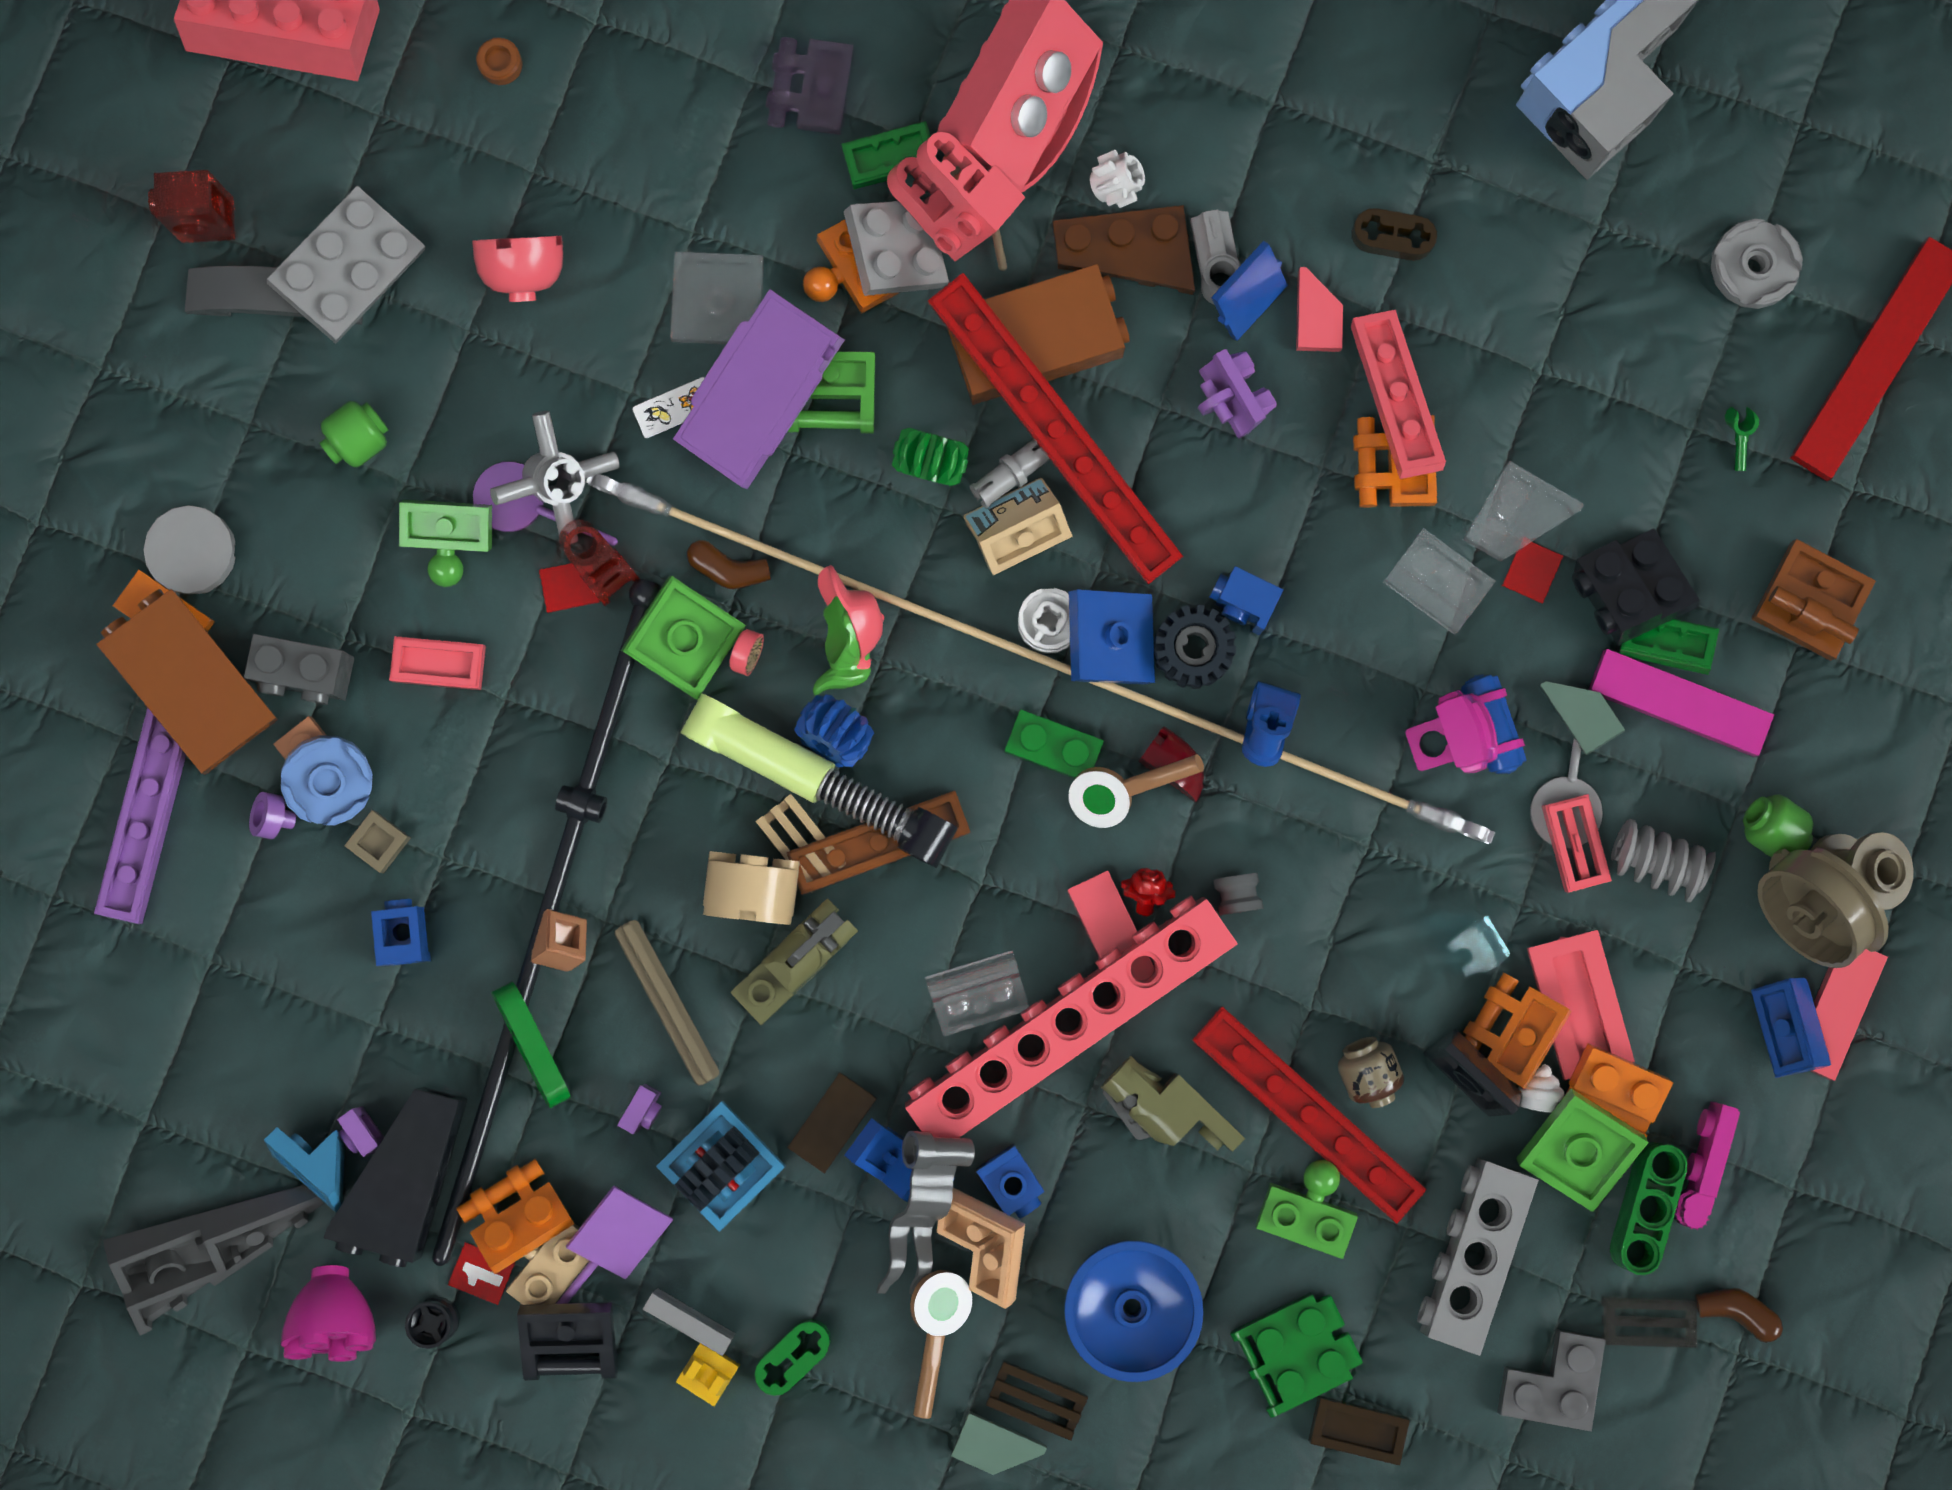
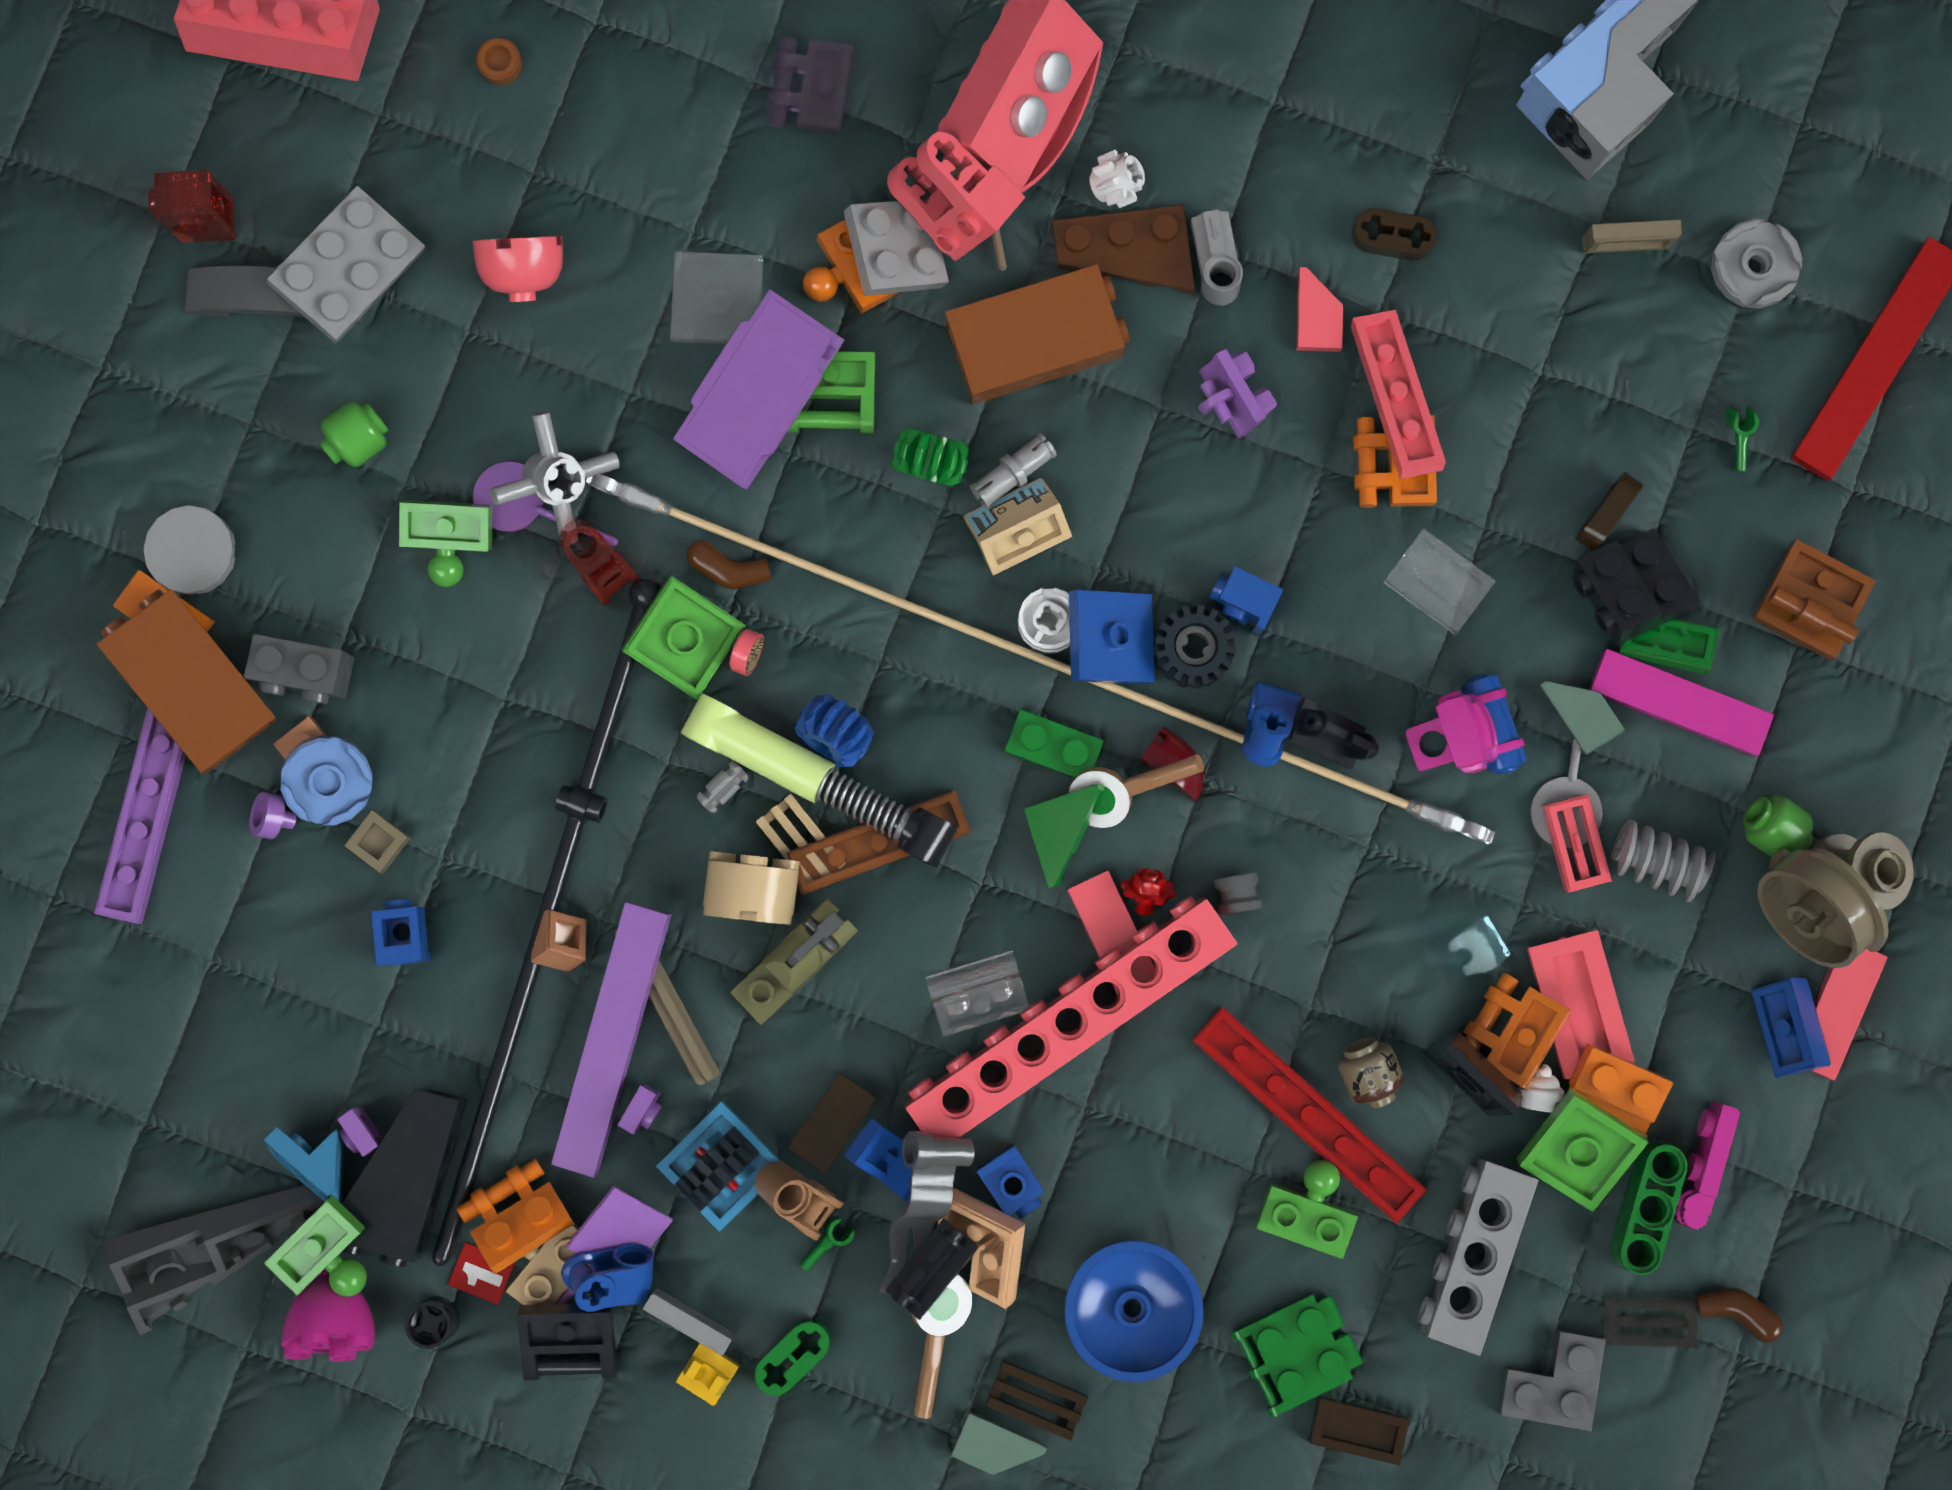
(318, 1248): none -> bright green plate
(437, 663): coral tile -> none
(530, 1044): green beam -> none
(565, 588): red sticker -> none
(611, 1039): none -> medium lavender tile
(616, 1276): none -> blue piece
(666, 409): white sticker -> none
(722, 787): none -> light grey piece
(796, 1197): none -> medium nougat piece
(827, 1243): none -> green hand
(852, 632): hair -> none
(874, 156): green plate -> none
(931, 1269): none -> black hinge
(1054, 428): red tile -> none
(1059, 828): none -> green tile
(1164, 1110): olive plate -> none
(1249, 291): blue piece -> none
(1331, 735): none -> black hinge
(1518, 513): clear wing -> none
(1533, 571): red sticker -> none
(1609, 511): none -> dark brown beam
(1631, 236): none -> dark tan tile

